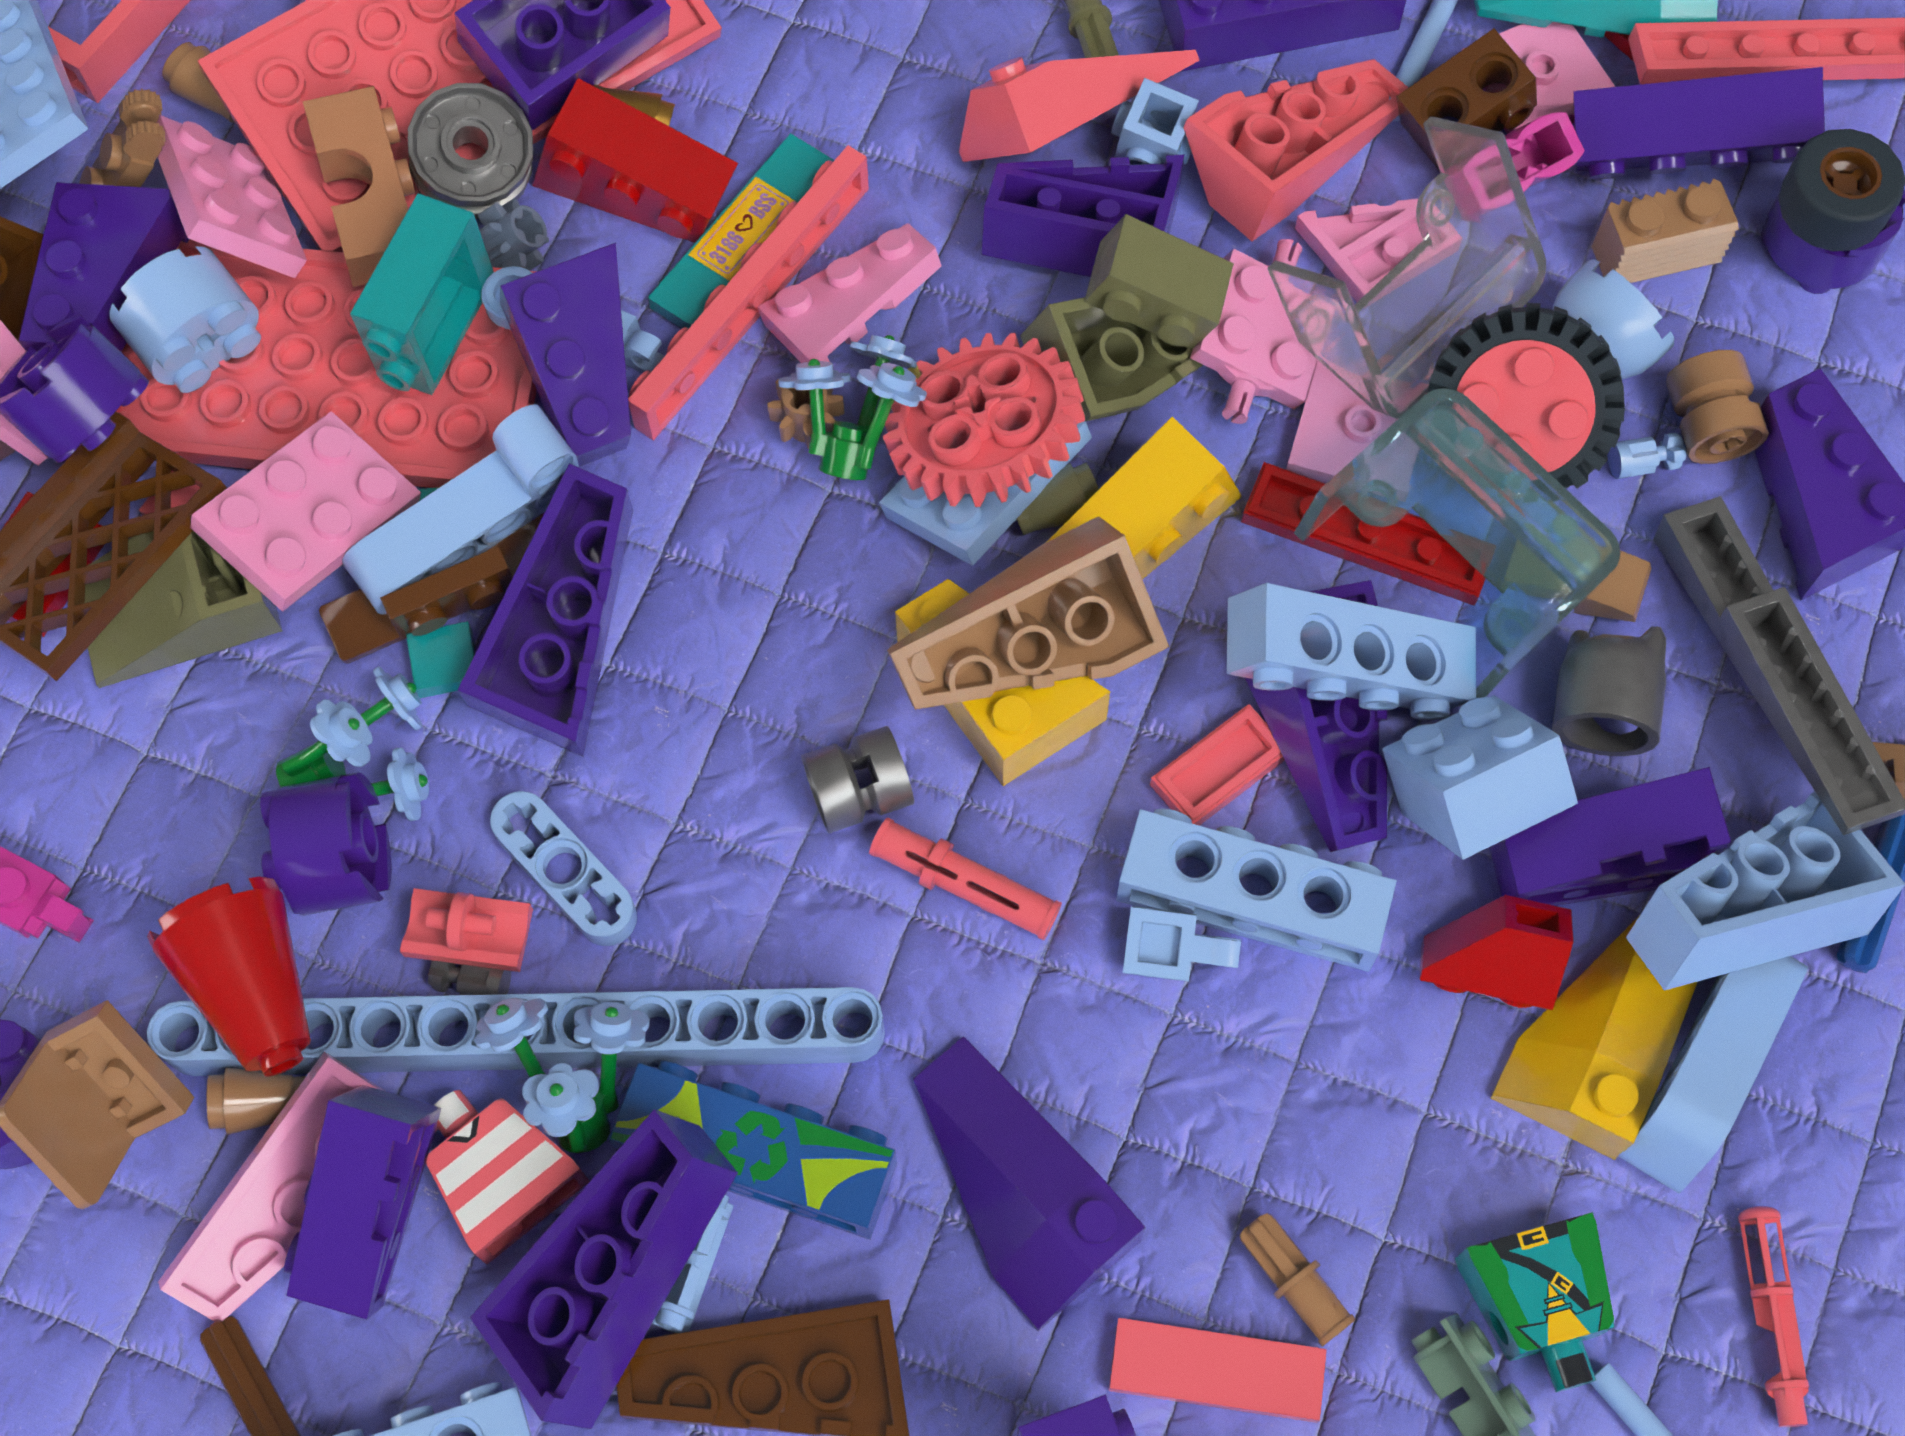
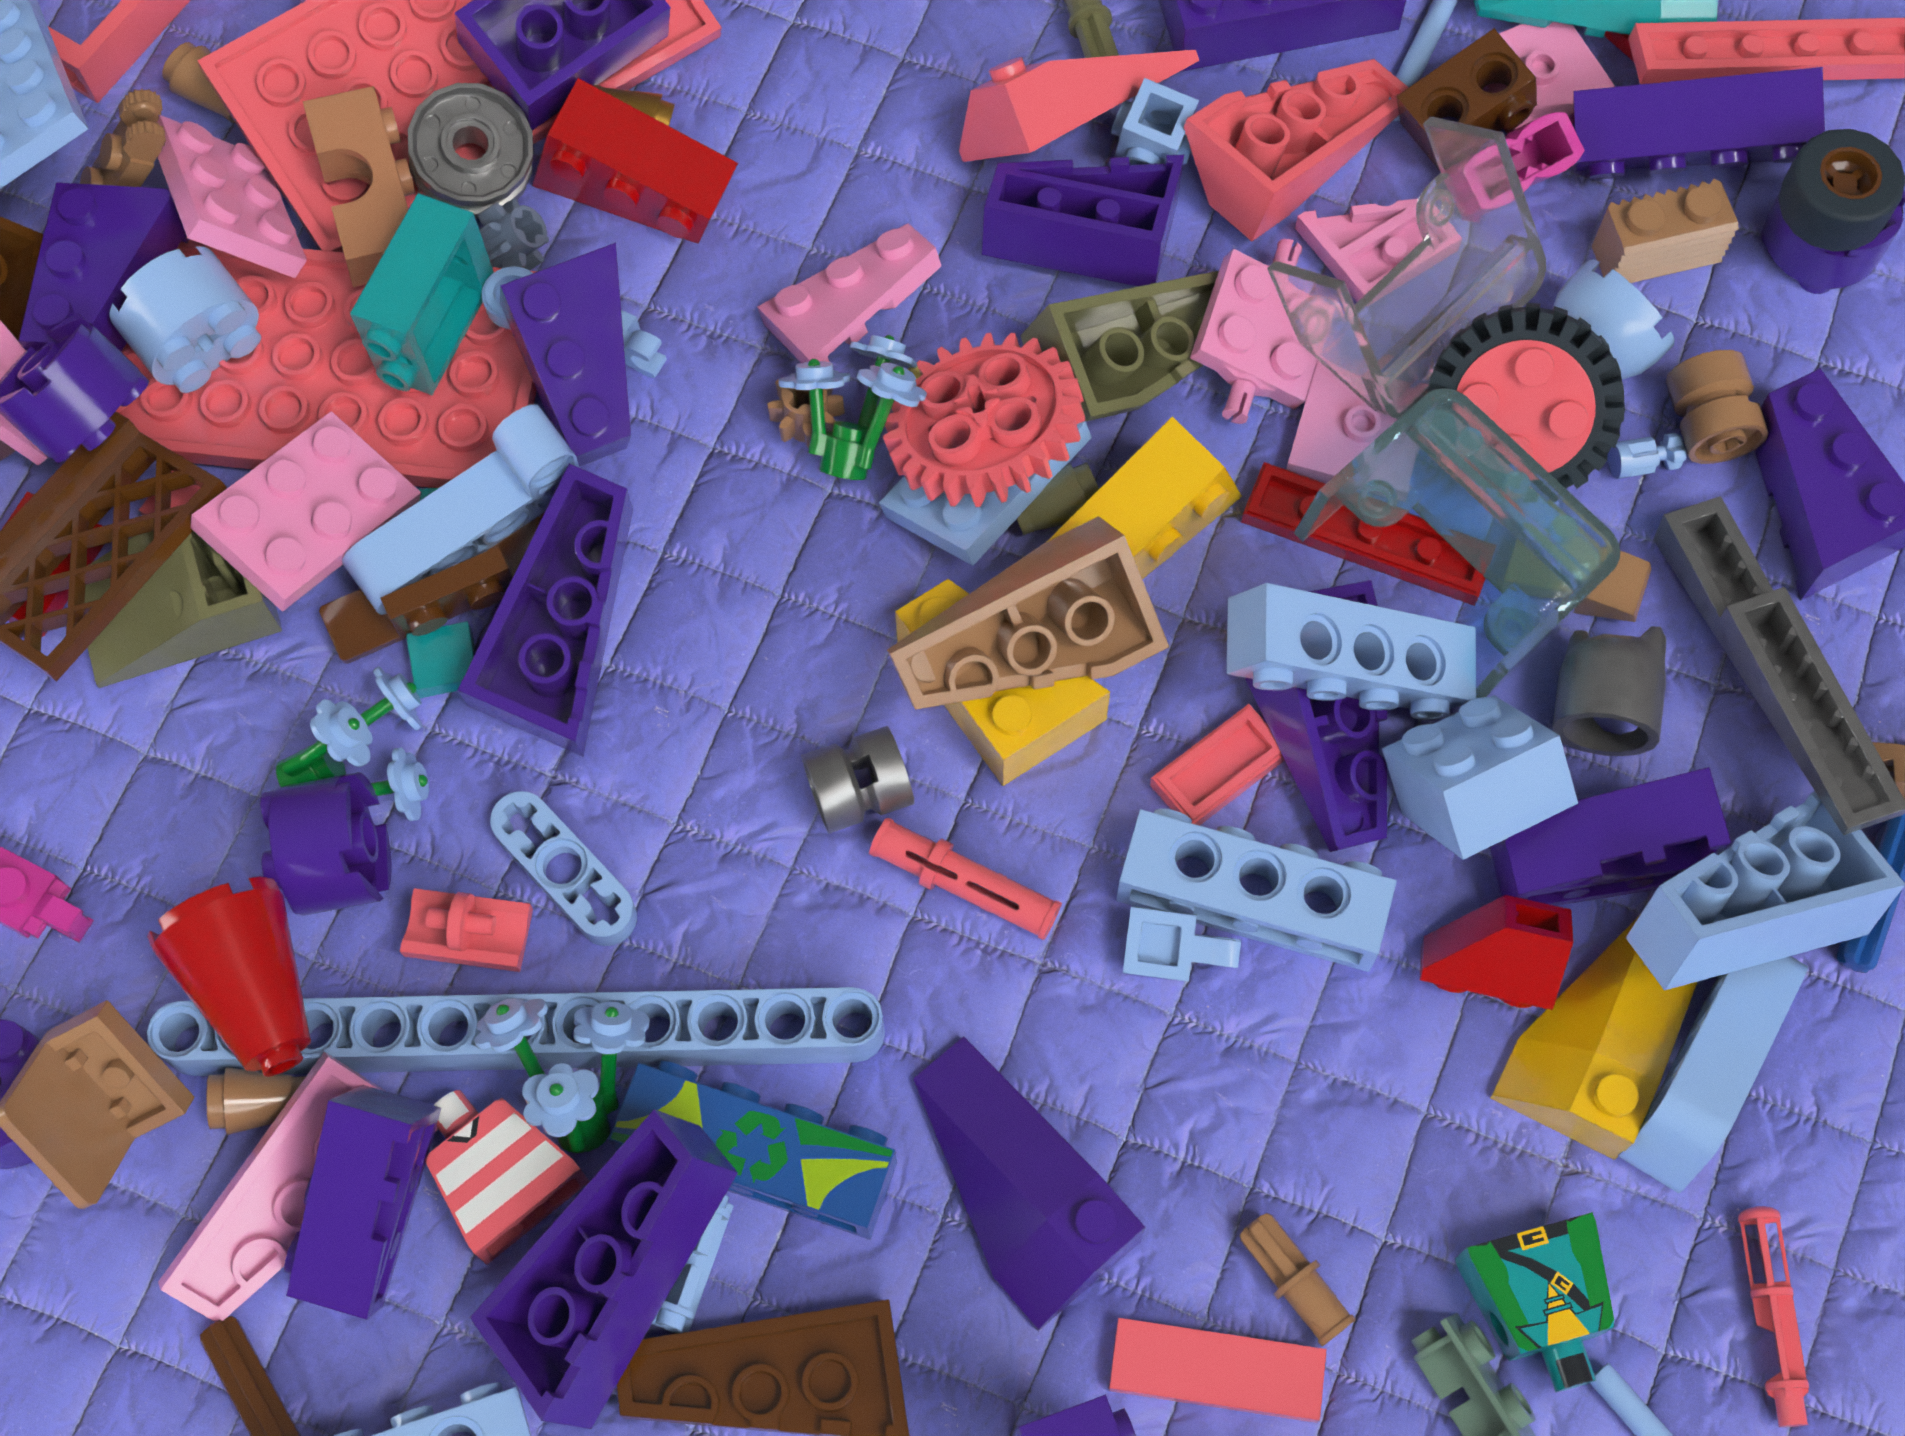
(469, 979): flat silver piece -> none
(733, 307): coral plate -> none
(743, 223): tile -> none
(1158, 282): olive brick -> none

